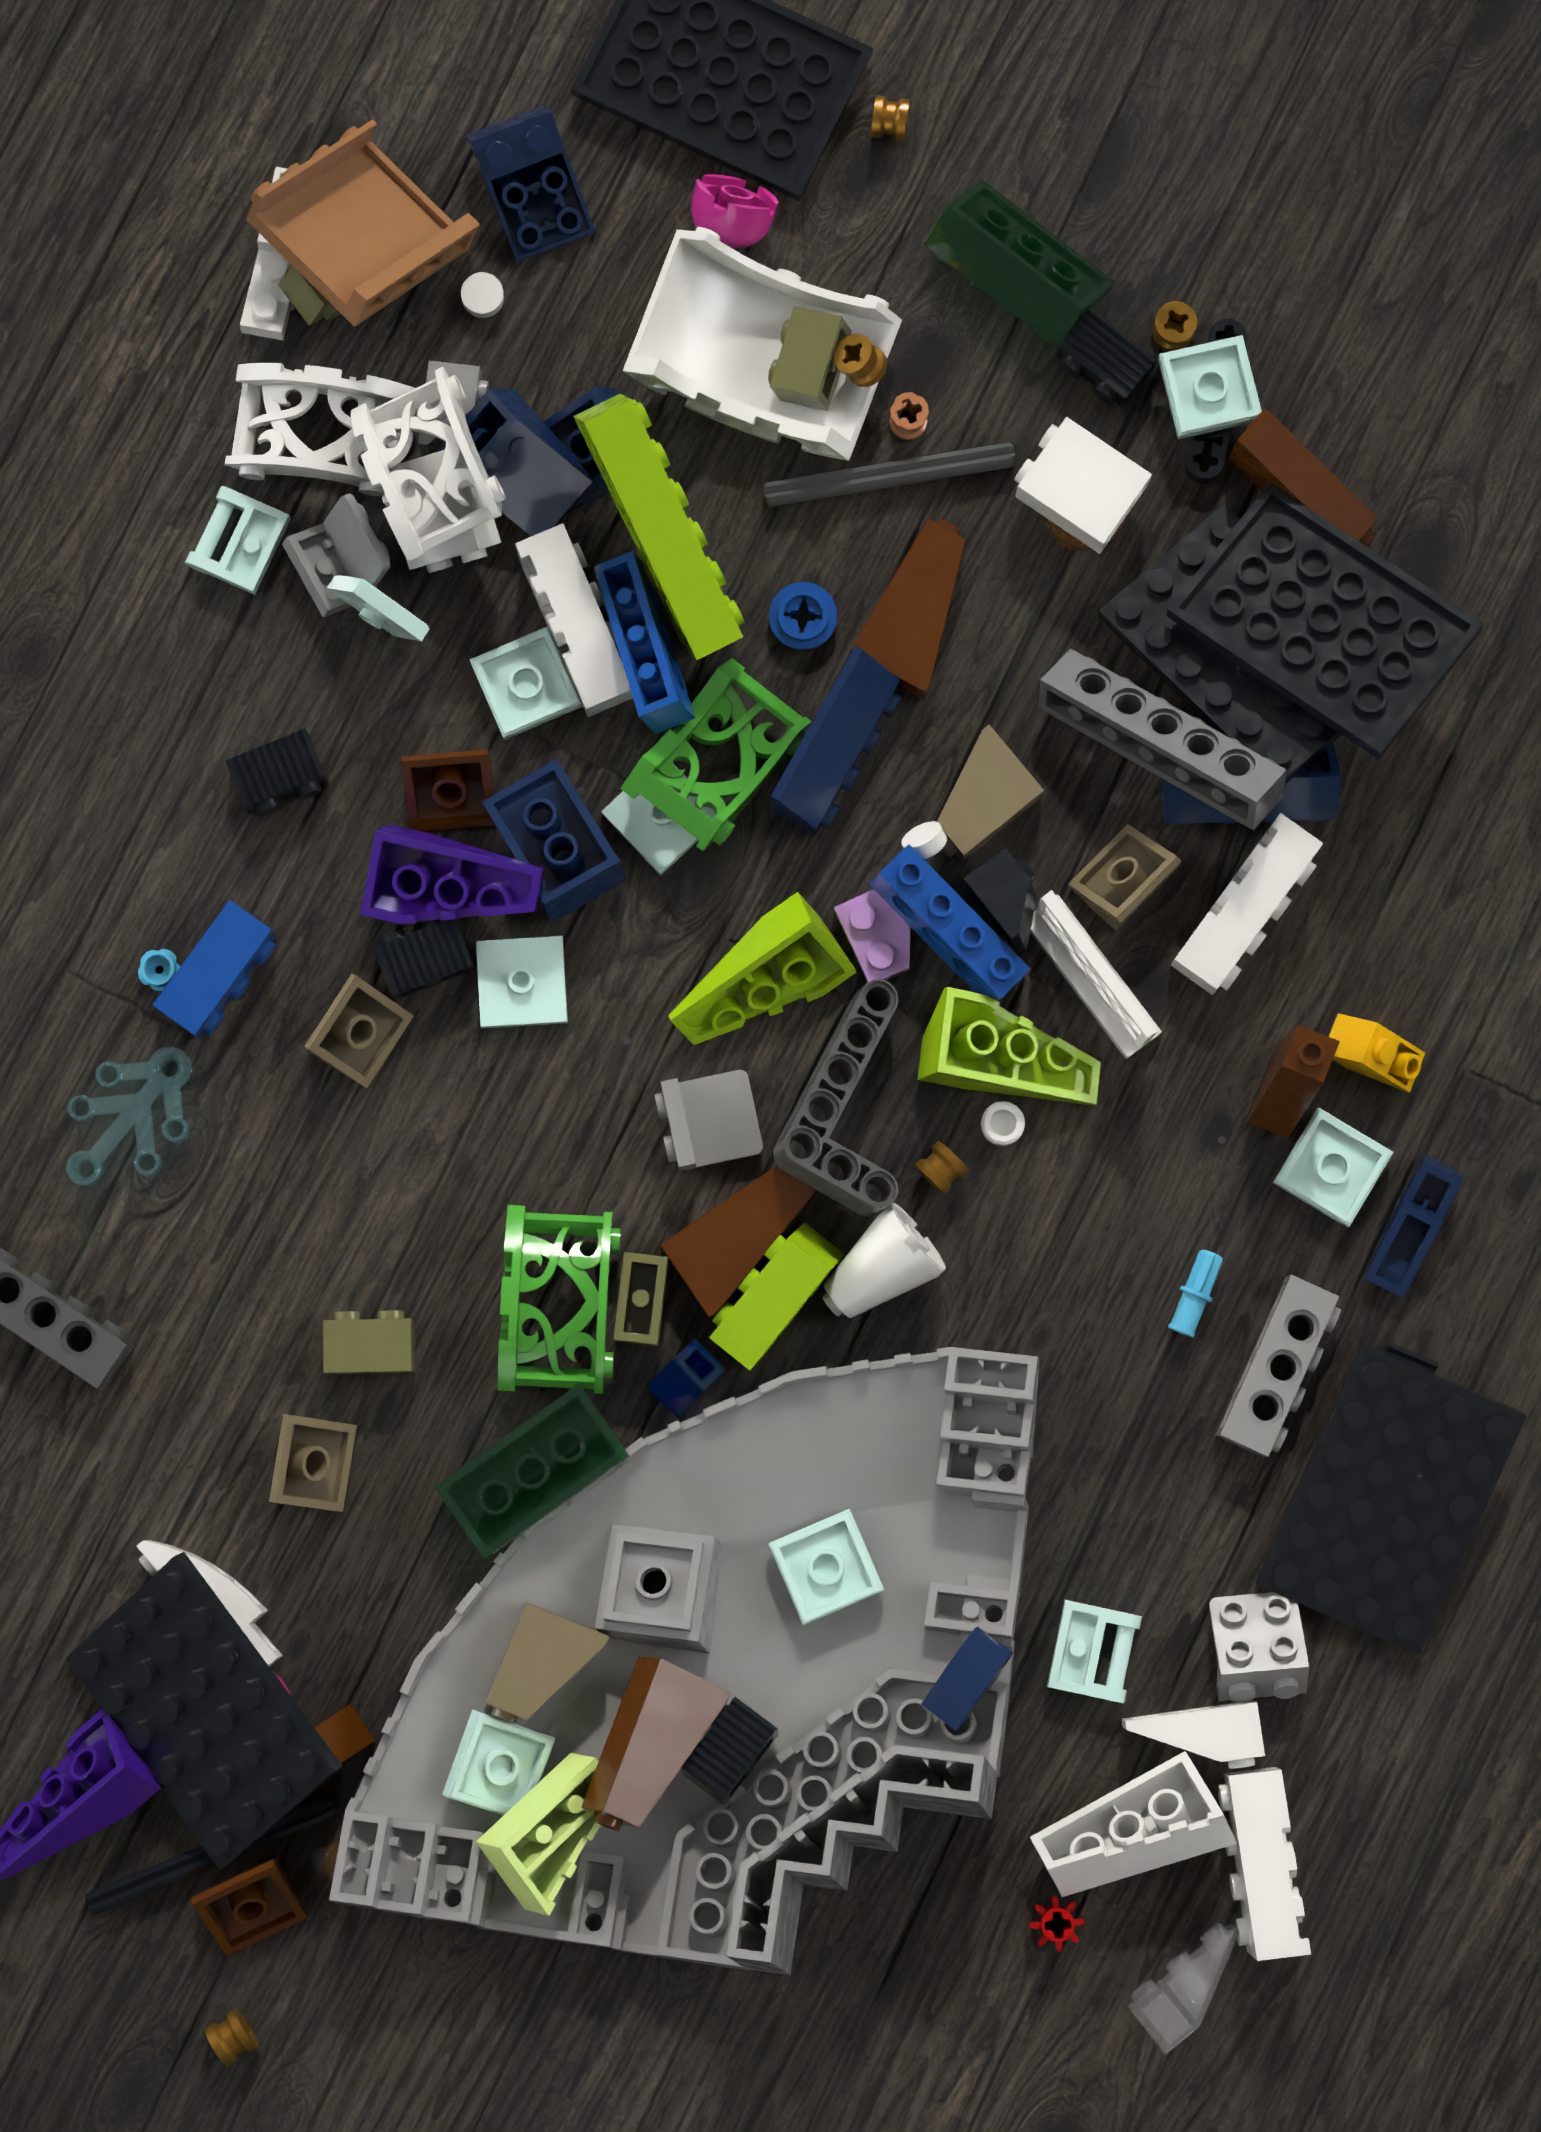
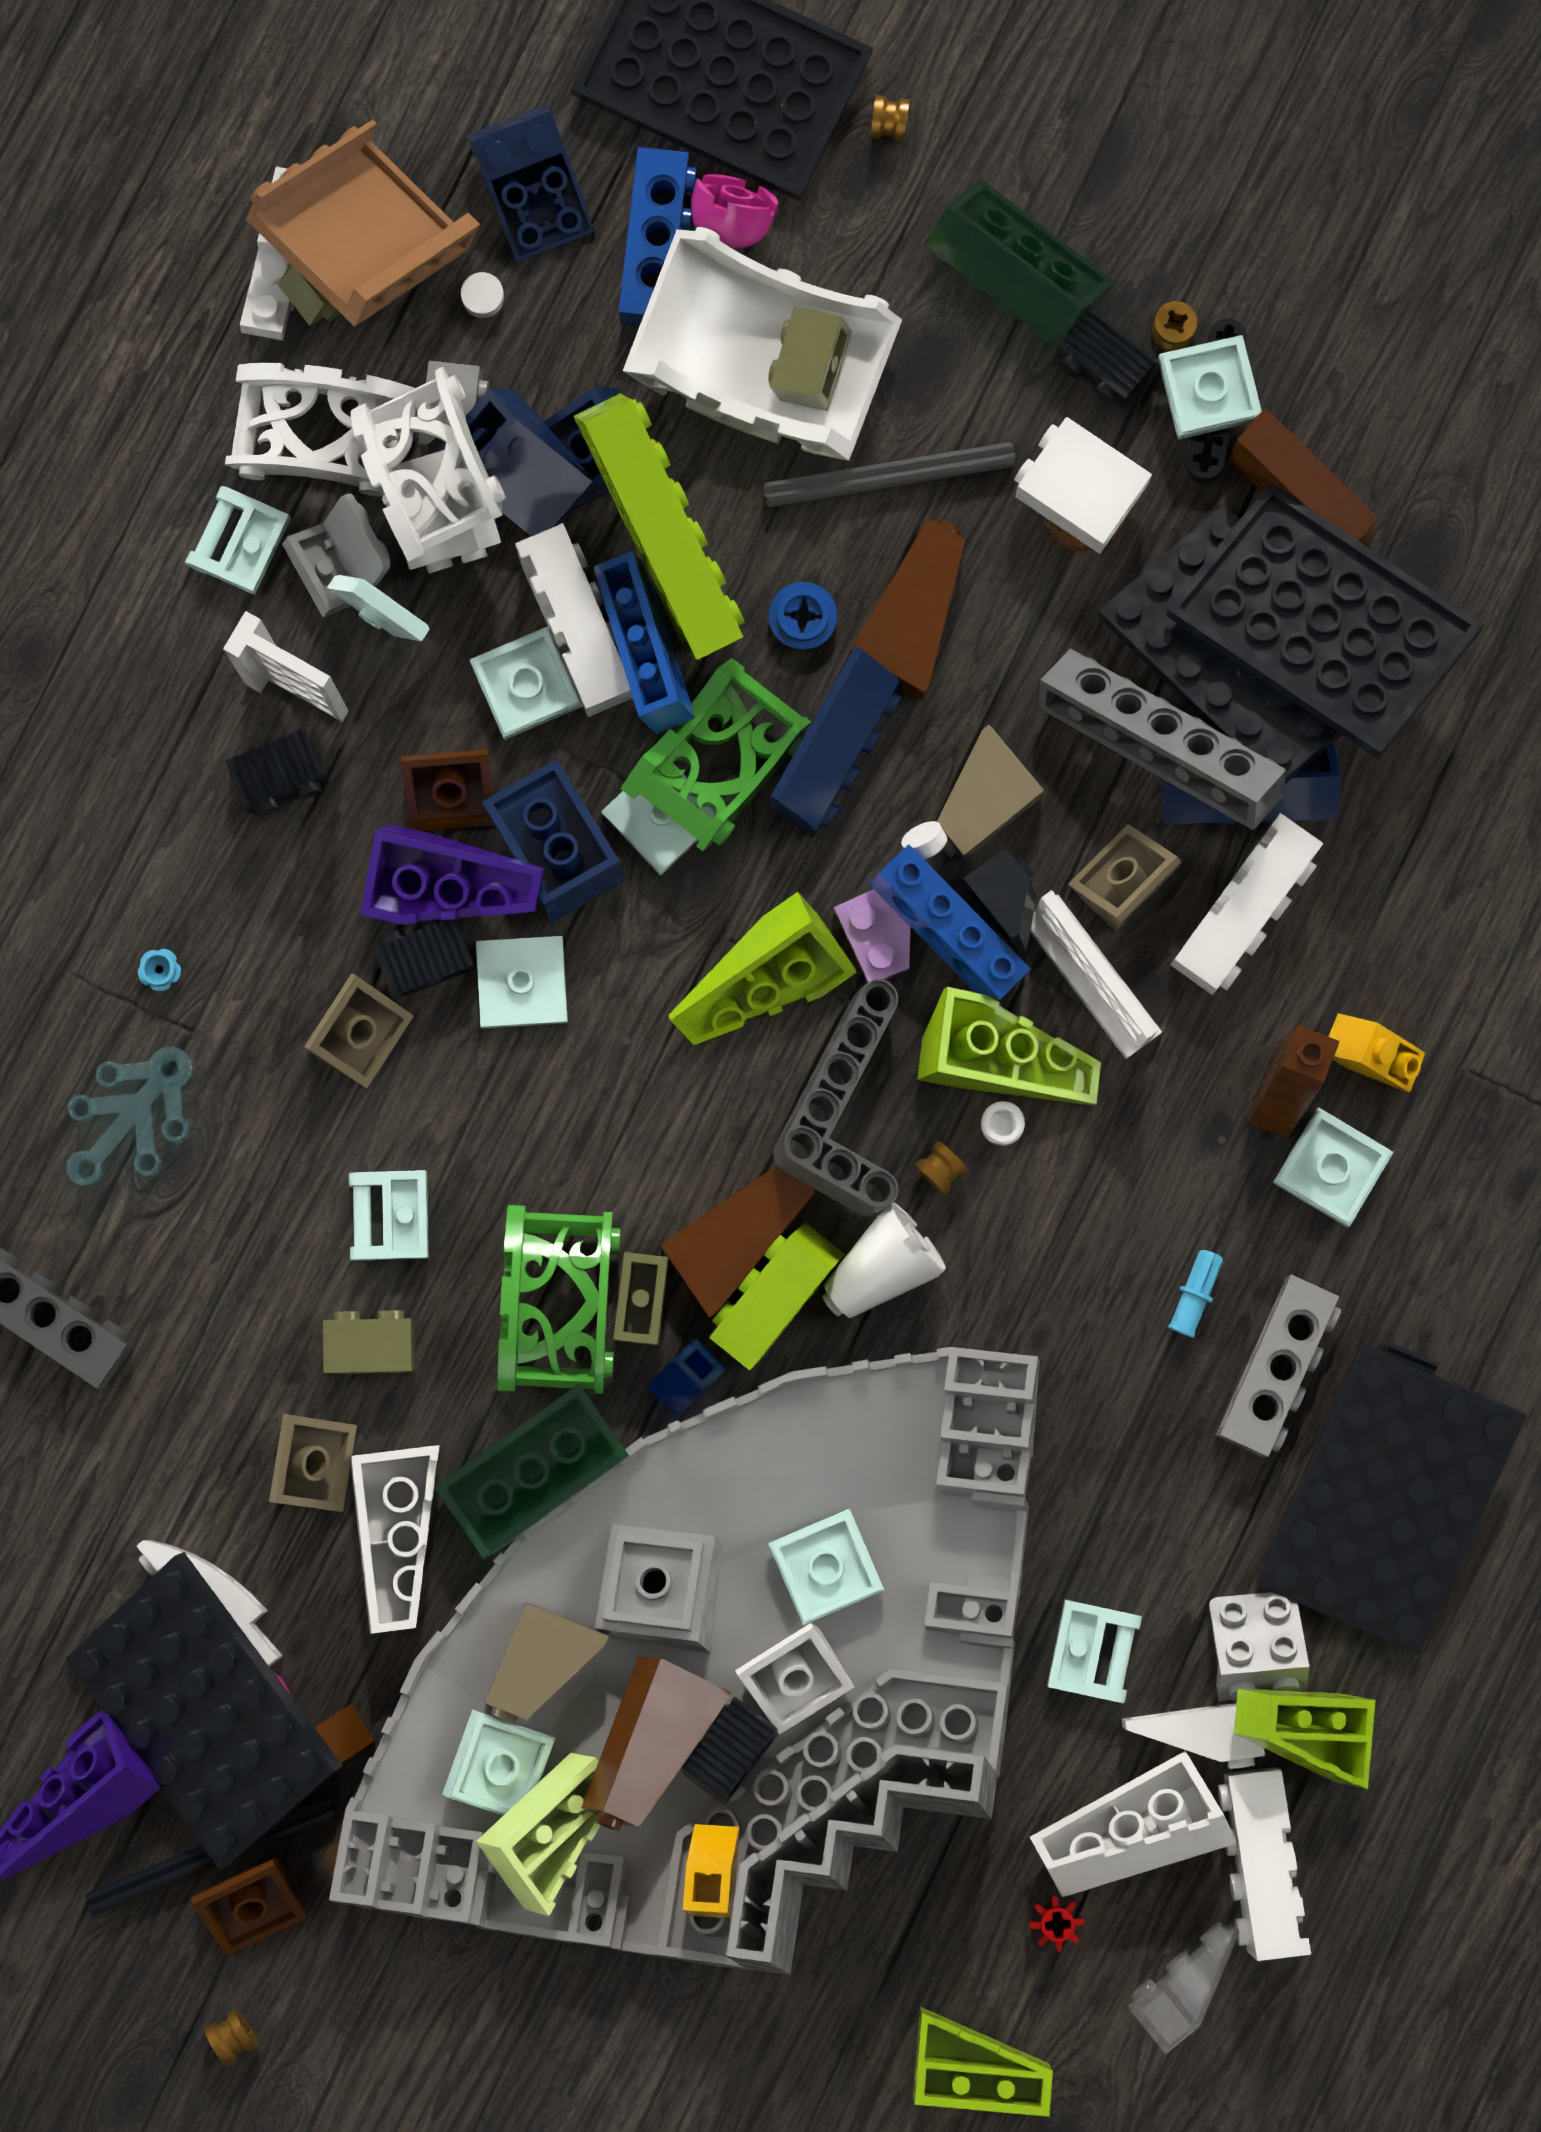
(216, 971): blue brick -> none
(261, 661): none -> white fence
(393, 1521): none -> white wedge
(403, 1215): none -> light aqua plate
(654, 172): none -> blue brick
(709, 1119): light grey bracket -> none
(711, 1871): none -> yellow slope
(795, 1678): none -> white slope
(870, 364): pearl gold wheel -> none
(917, 407): nougat bush -> none
(967, 1678): dark blue slope -> none
(975, 2071): none -> lime wedge
(1312, 1729): none -> lime wedge
(1413, 1225): dark blue slope -> none

